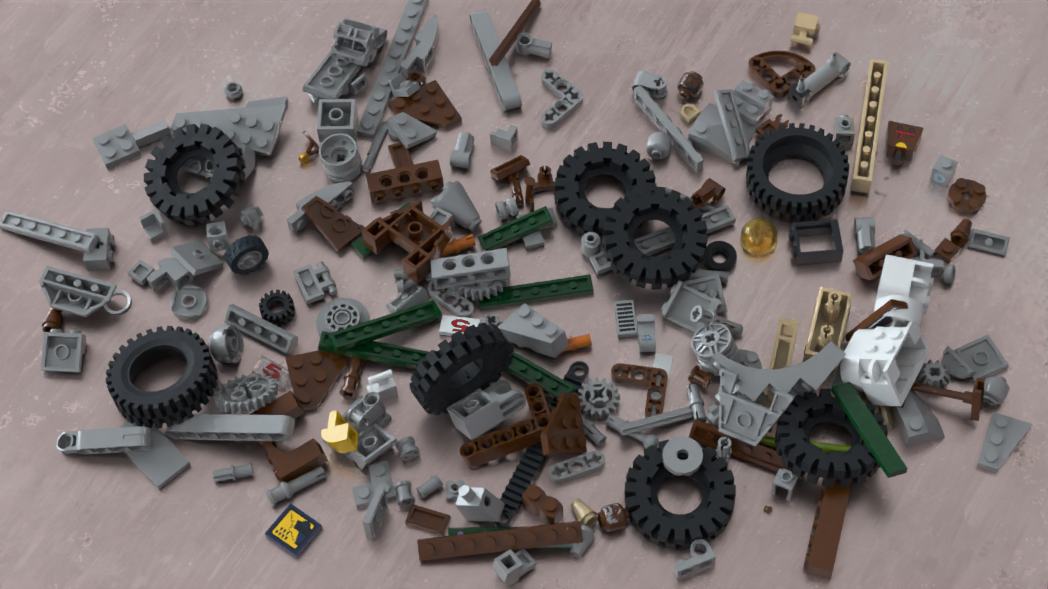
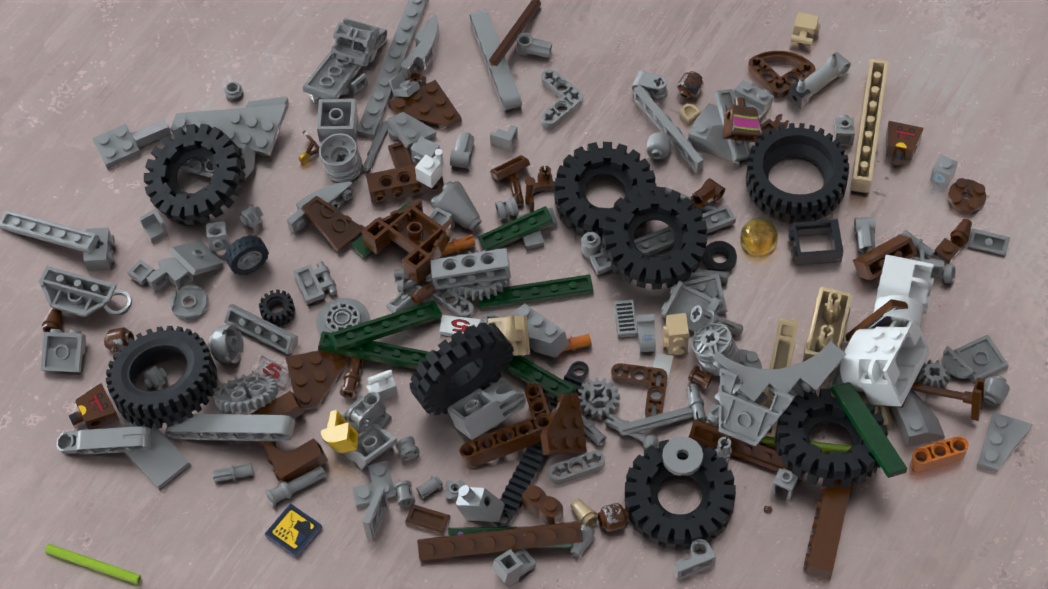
(93, 564): none -> lime piece
(94, 409): none -> reddish brown torso
(116, 338): none -> reddish brown head
(155, 377): none -> light grey gear
(423, 147): none -> light grey brick
(423, 293): none -> reddish brown pin
(430, 169): none -> white brick
(516, 331): none -> tan plate
(676, 334): none -> tan brick
(742, 122): none -> reddish brown torso
(933, 461): none -> orange beam

